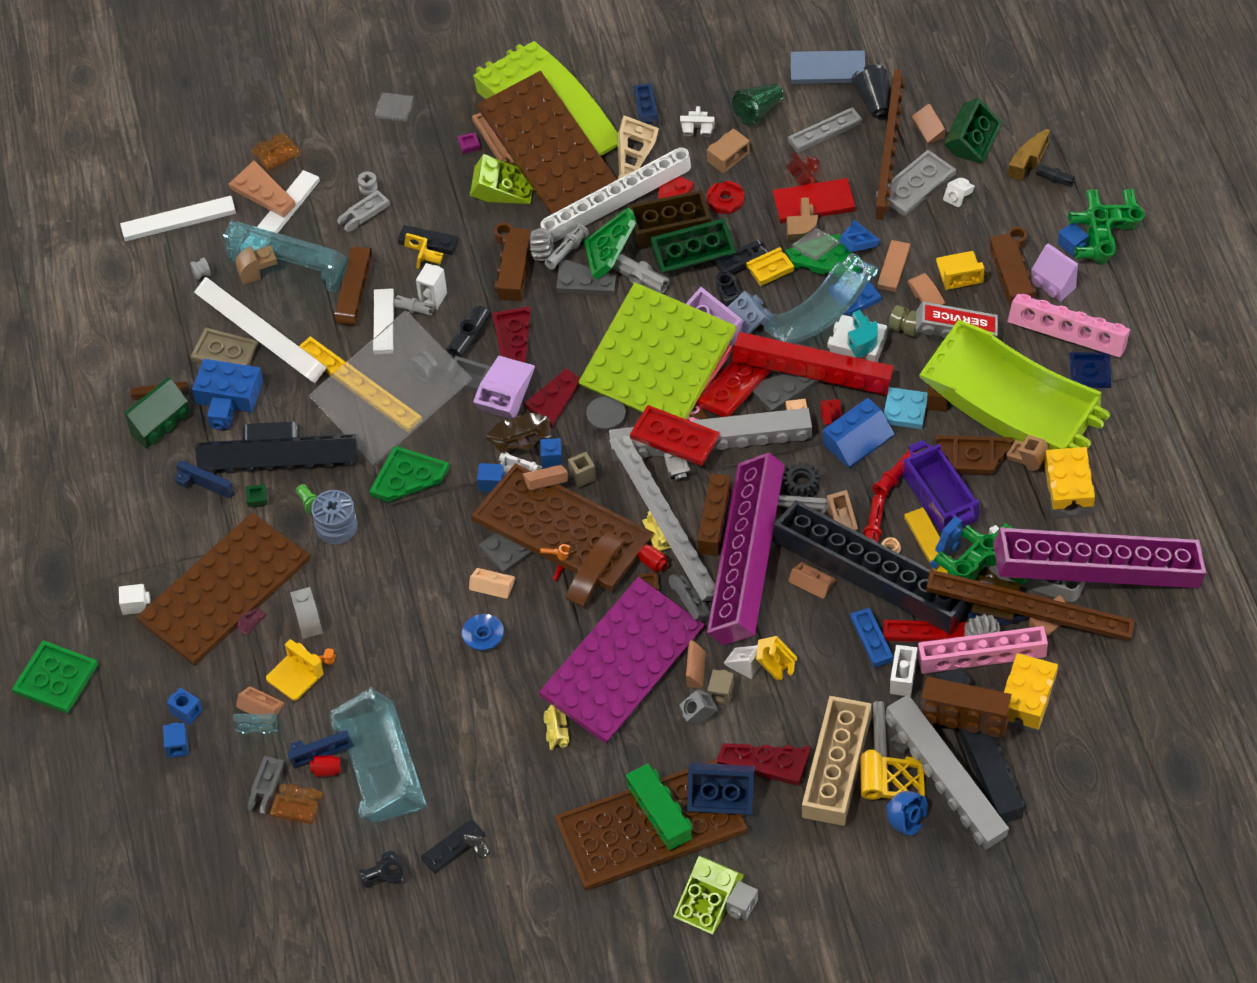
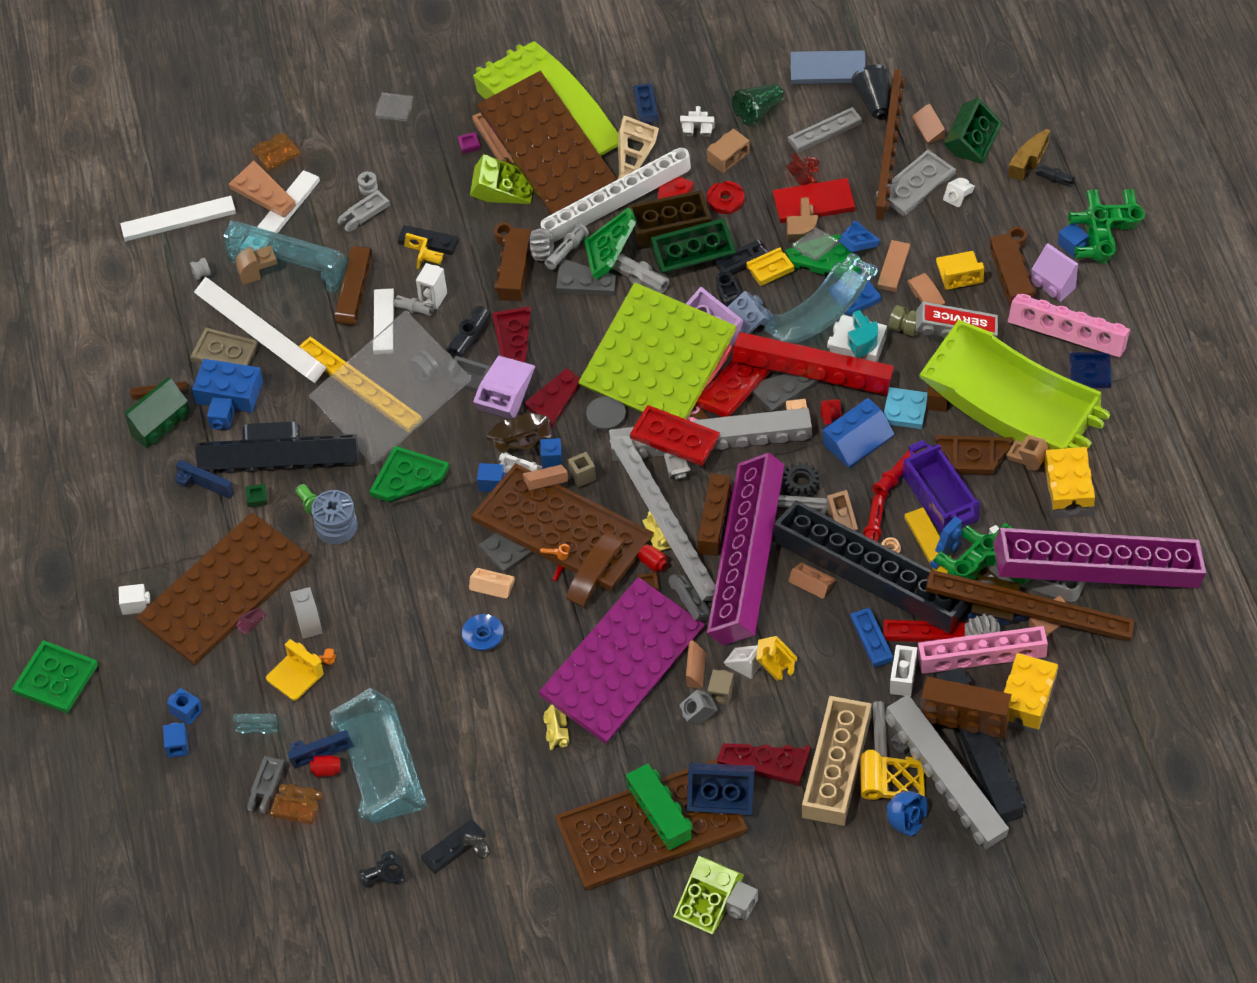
(257, 702): nougat slope -> none

